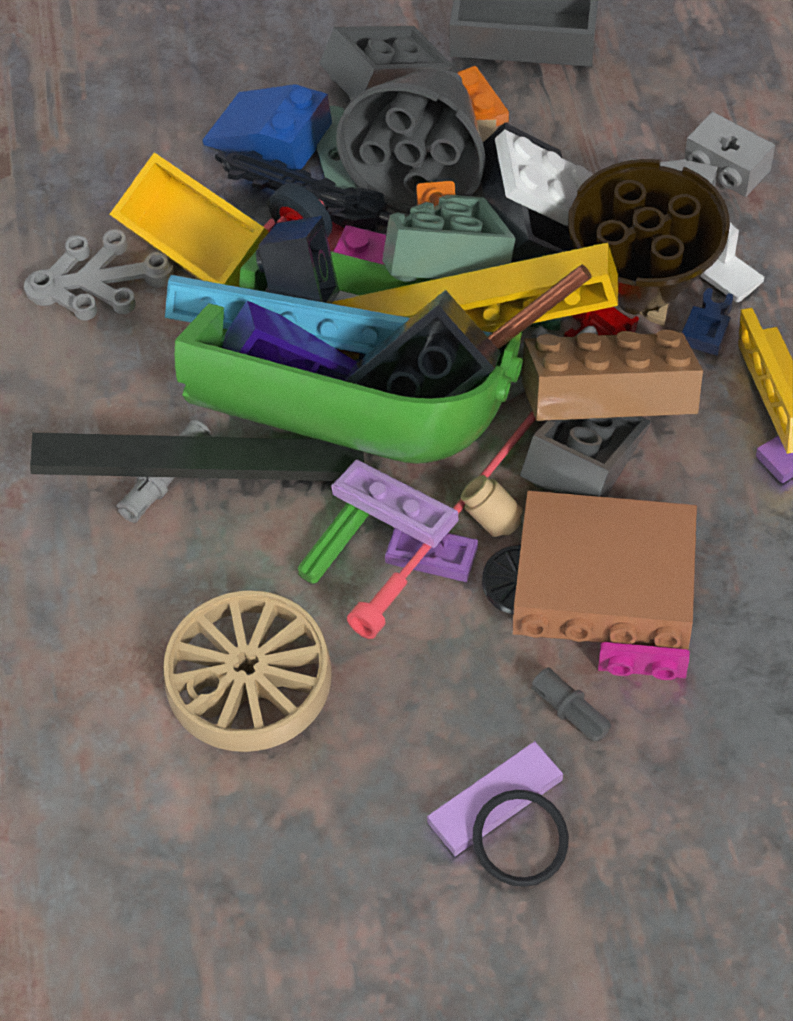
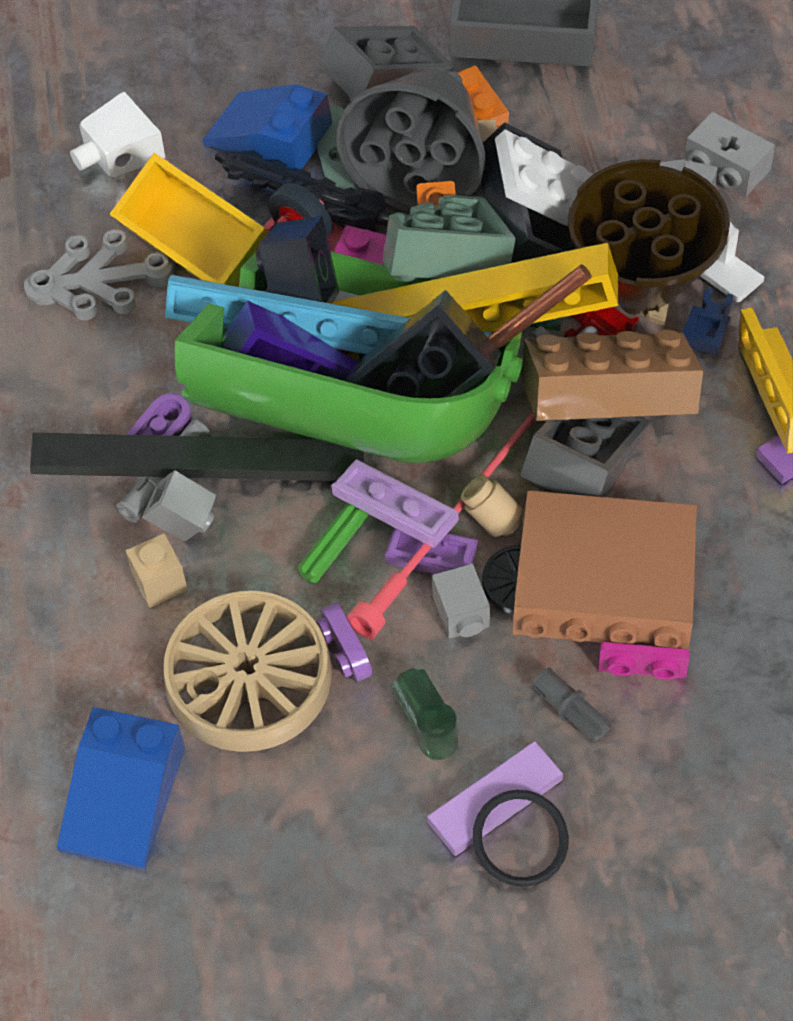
(117, 138): none -> white torso
(120, 787): none -> blue slope
(155, 418): none -> medium lavender plate
(156, 570): none -> tan brick
(180, 506): none -> light grey brick
(351, 656): none -> medium lavender plate
(426, 712): none -> clear green piece
(461, 601): none -> light grey brick

